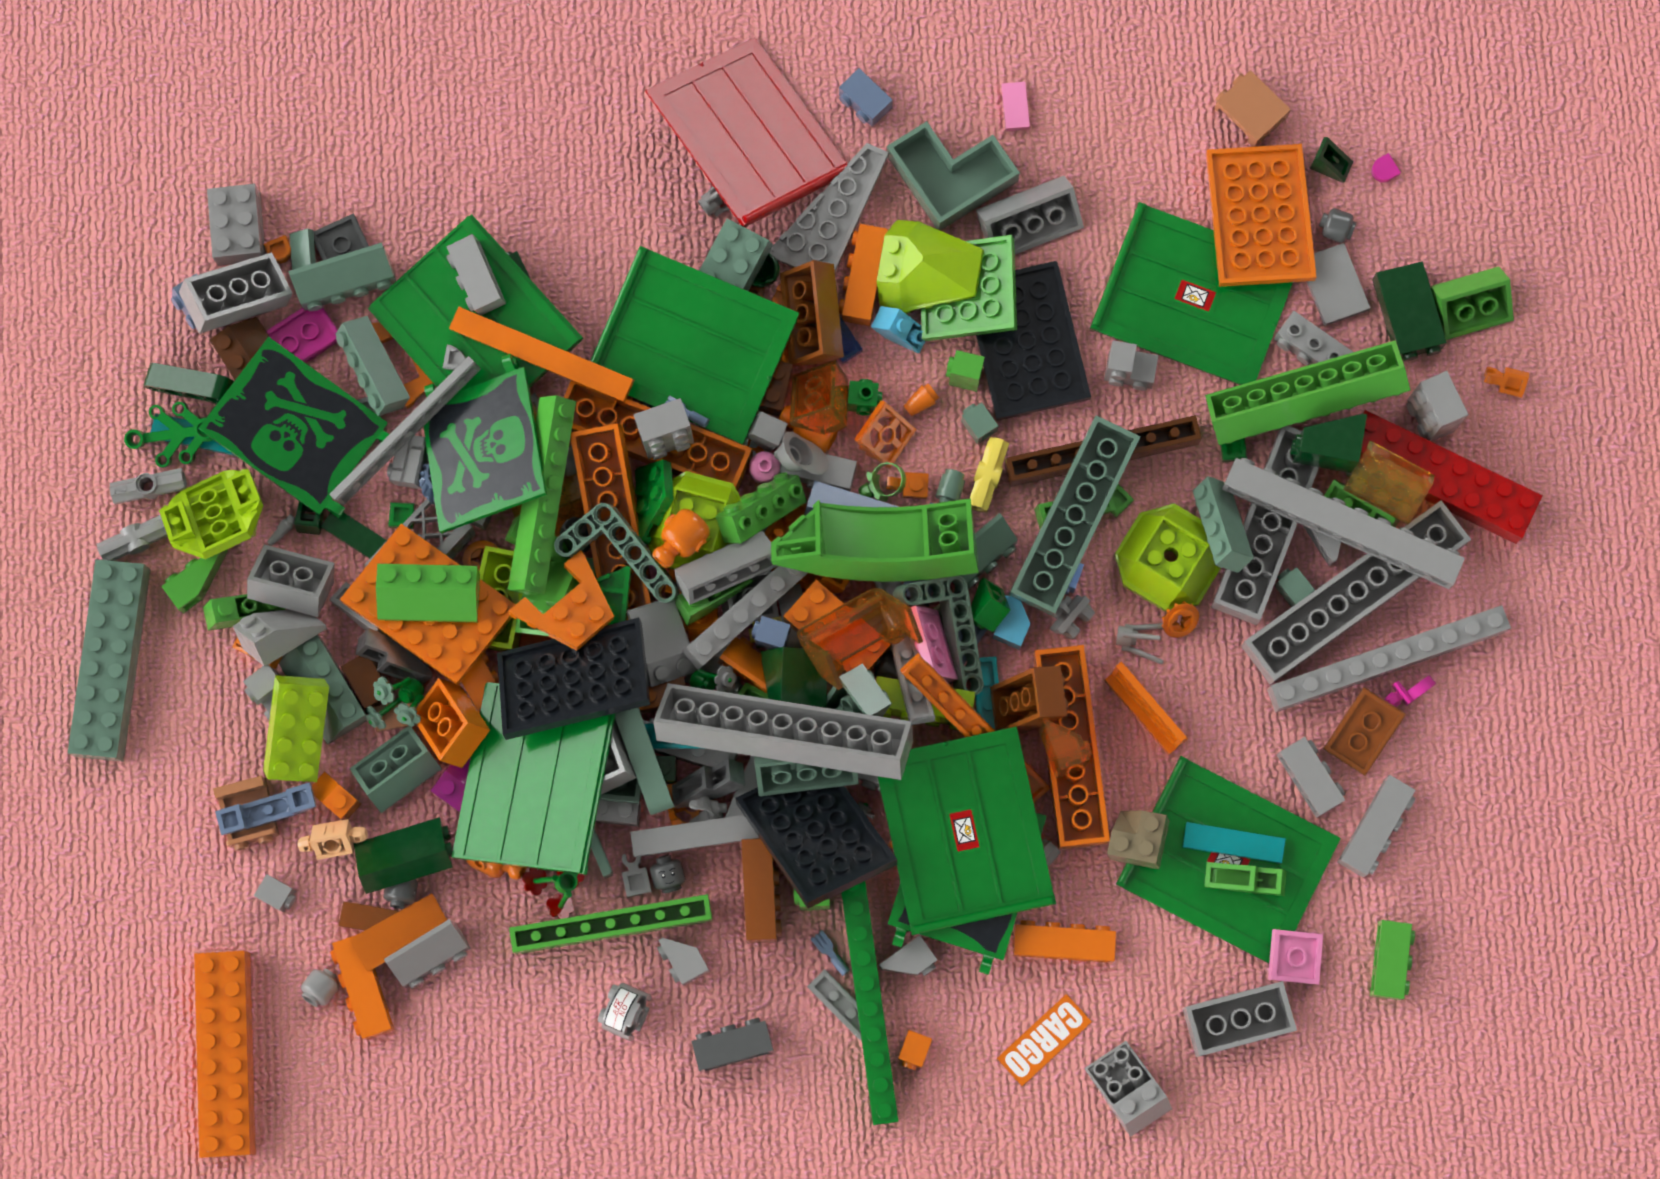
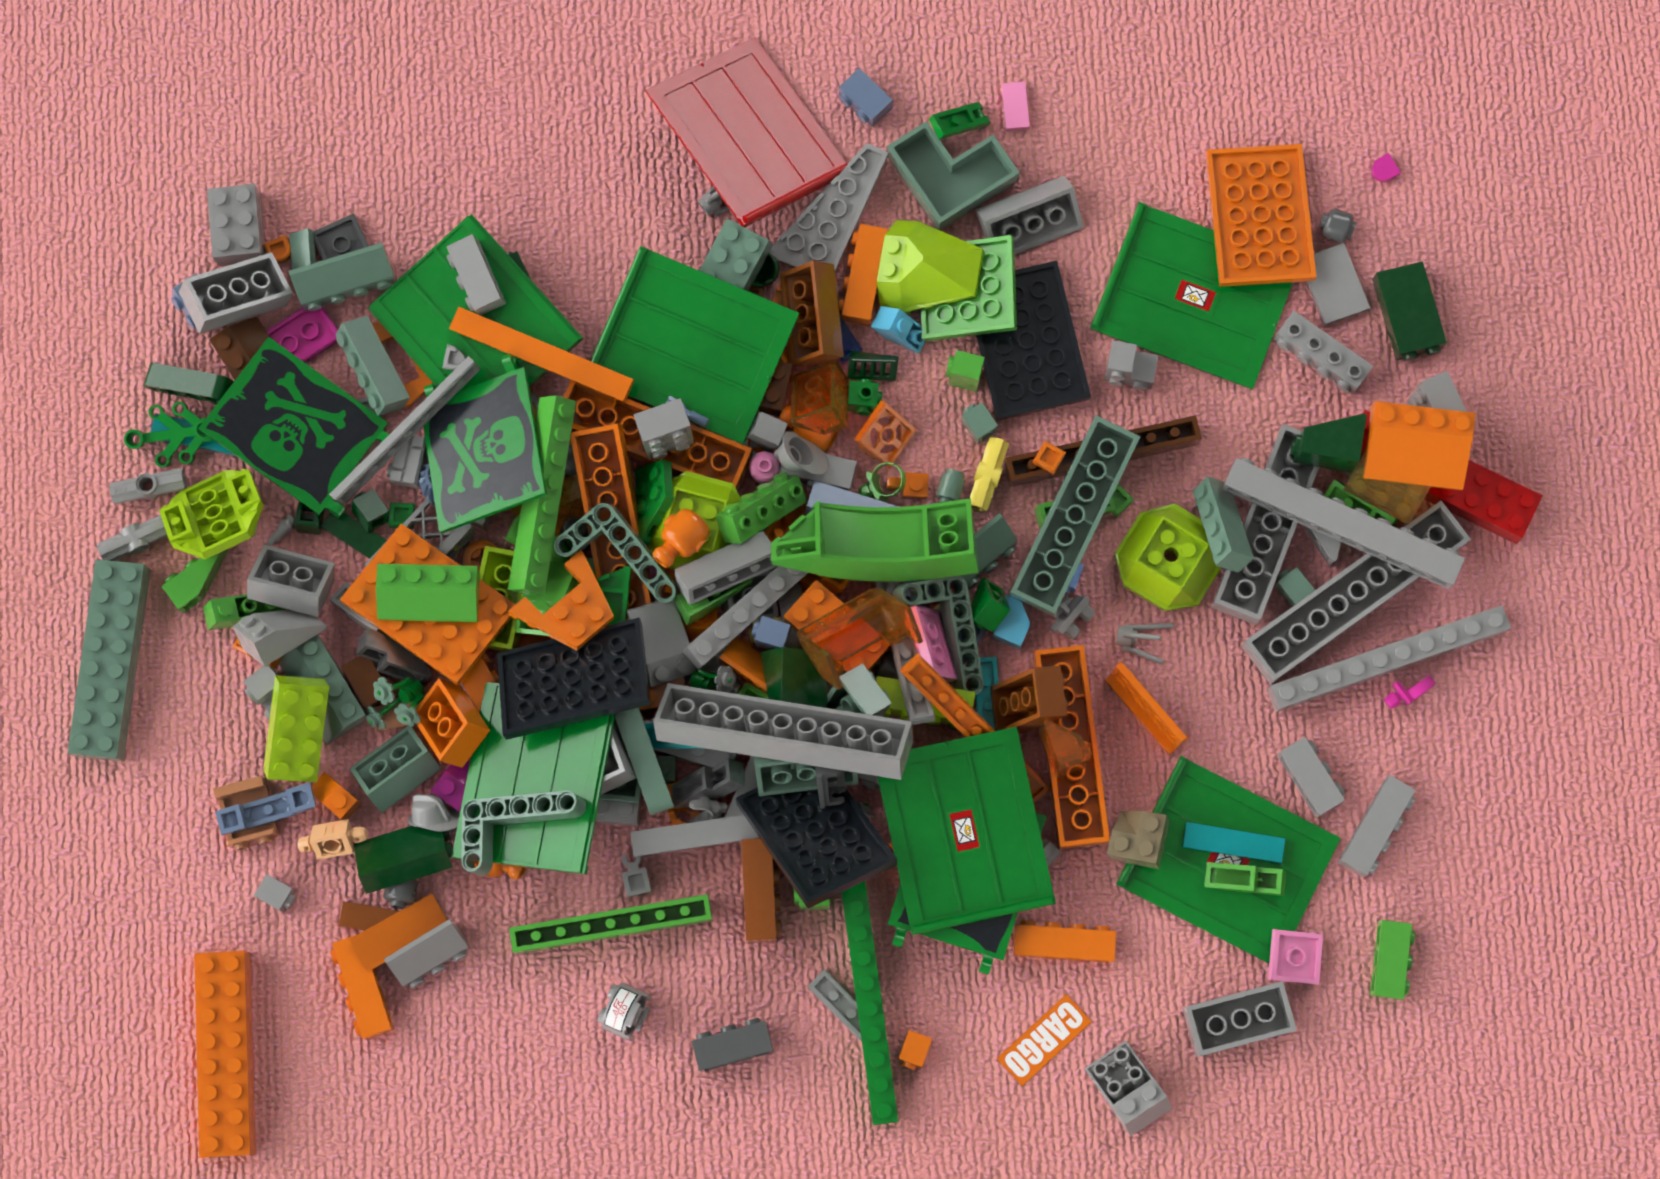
(319, 987): light grey head -> none
(370, 510): none -> dark green brick
(432, 814): none -> light grey piece
(511, 815): none -> sand green beam
(565, 882): red plant -> none
(600, 856): sand green tile -> none
(667, 874): dark grey head -> none
(685, 960): light grey slope -> none
(825, 946): sand blue piece -> none
(829, 782): none -> dark grey hinge
(864, 357): none -> dark green slope
(911, 959): light grey slope -> none
(921, 400): orange cone -> none
(959, 120): none -> green plate
(1049, 457): none -> orange tile
(1188, 621): orange gear -> none
(1233, 450): green tile -> none
(1252, 107): nougat panel -> none
(1307, 392): bright green brick -> none
(1331, 161): dark green slope -> none
(1364, 731): dark orange tile -> none
(1418, 445): none -> orange slope
(1474, 302): bright green slope -> none
(1510, 382): orange plate -> none

